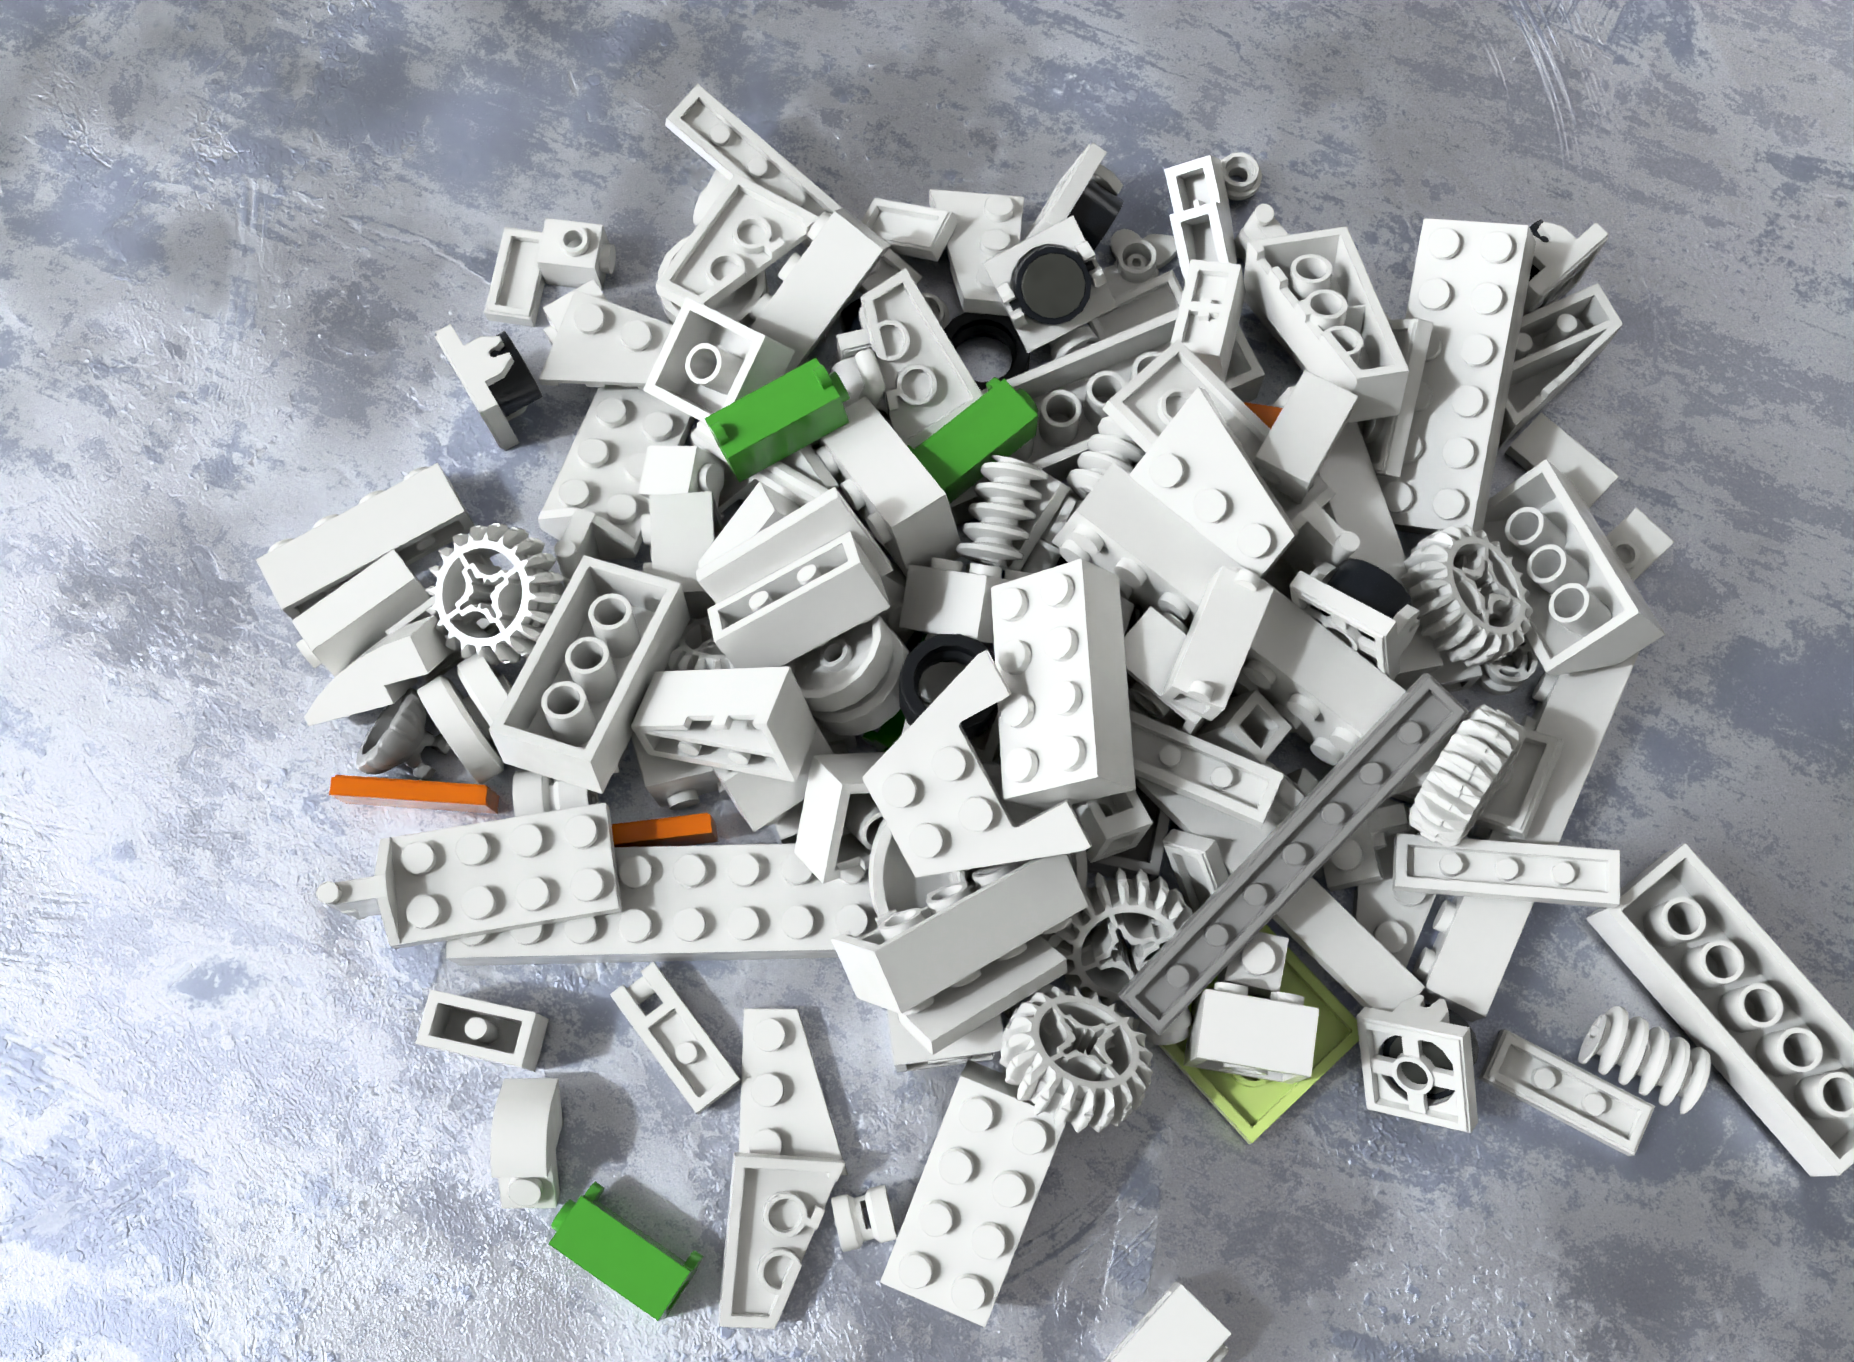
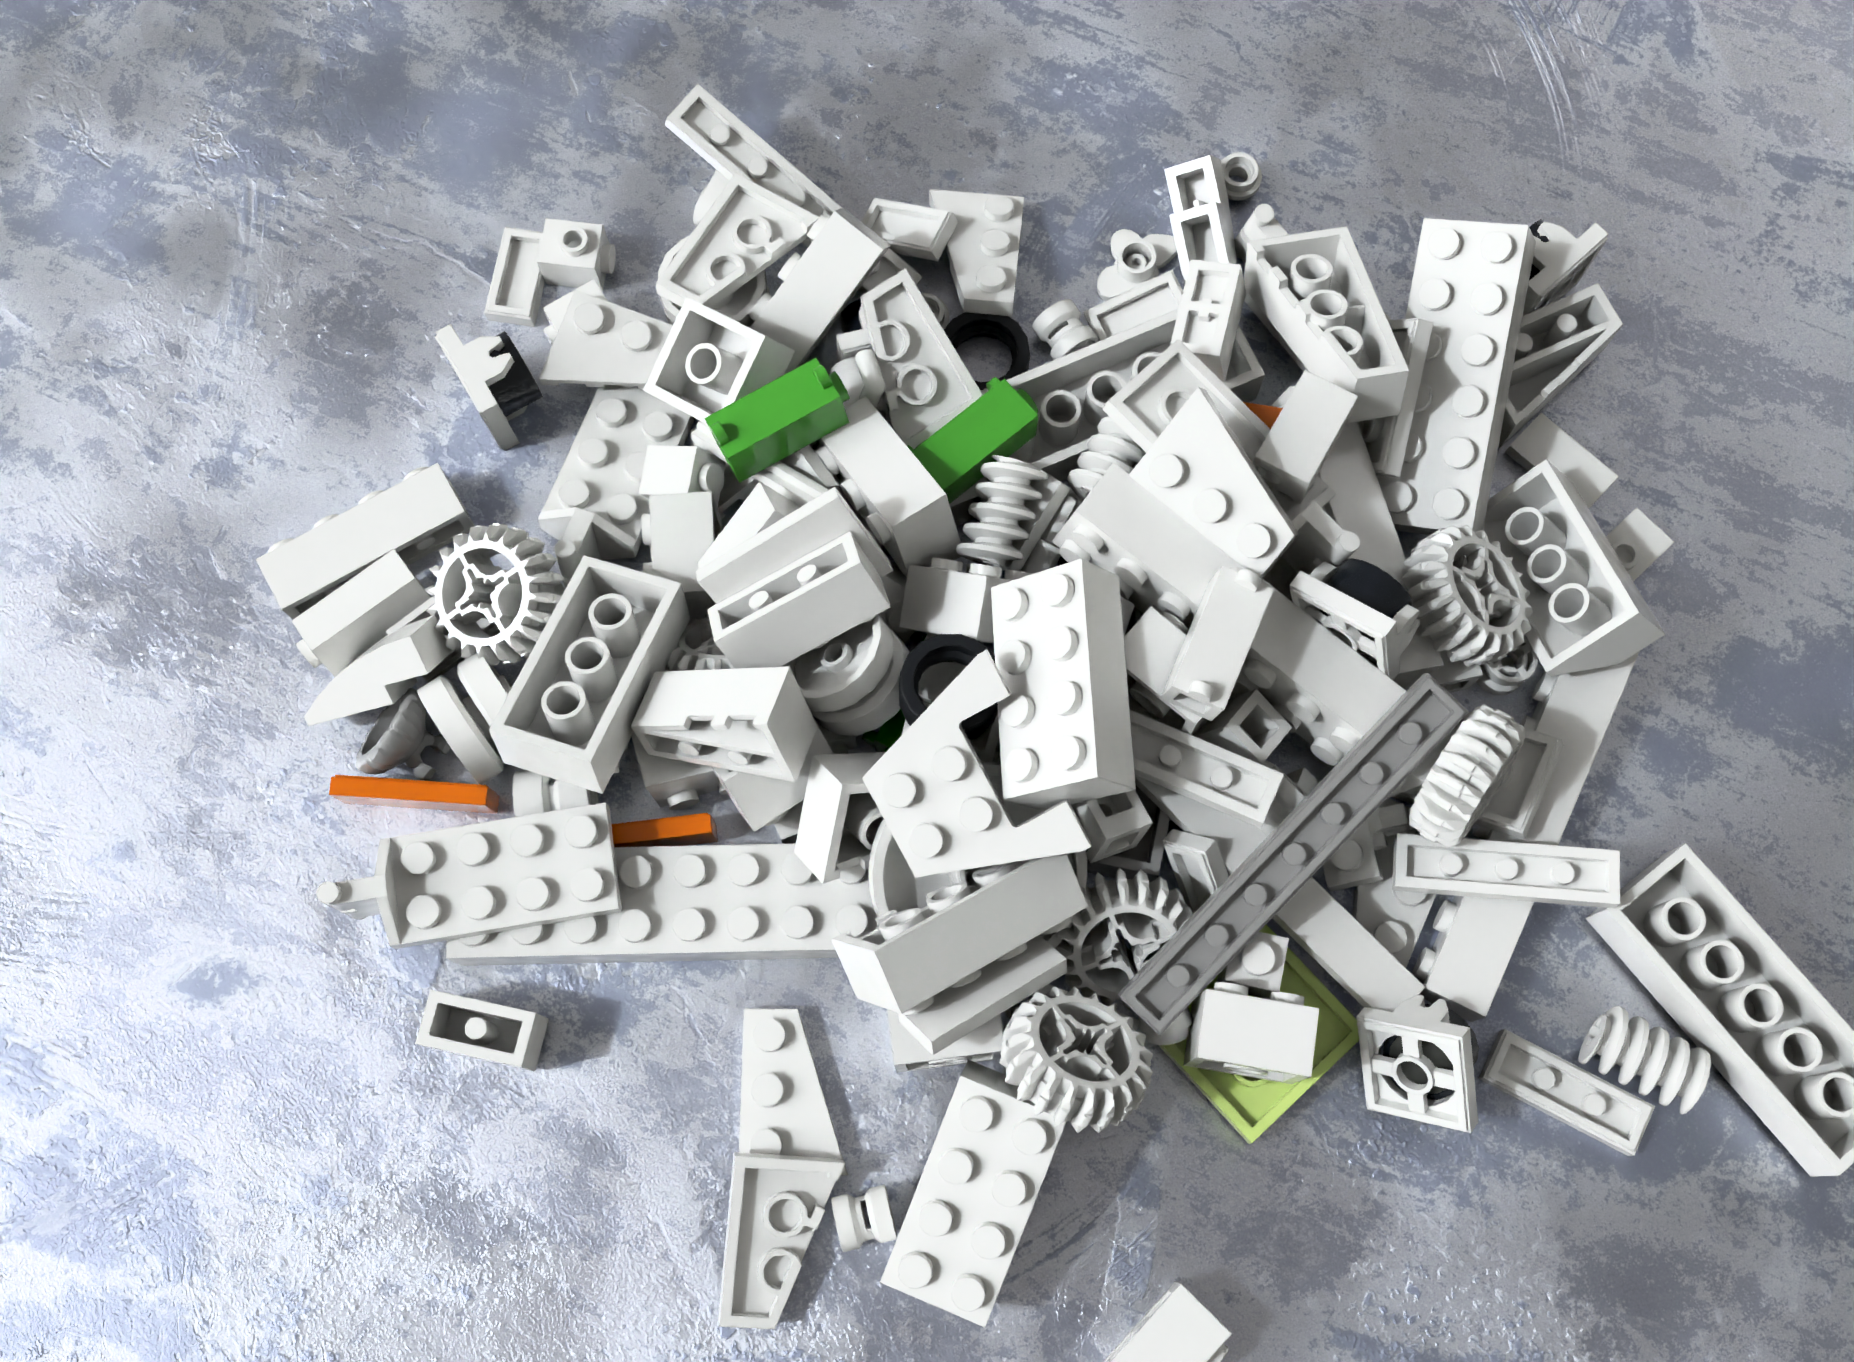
(525, 1141): white brick -> none
(621, 1254): bright green brick -> none
(677, 1039): white plate -> none
(1051, 285): piece -> none
(1085, 192): piece -> none

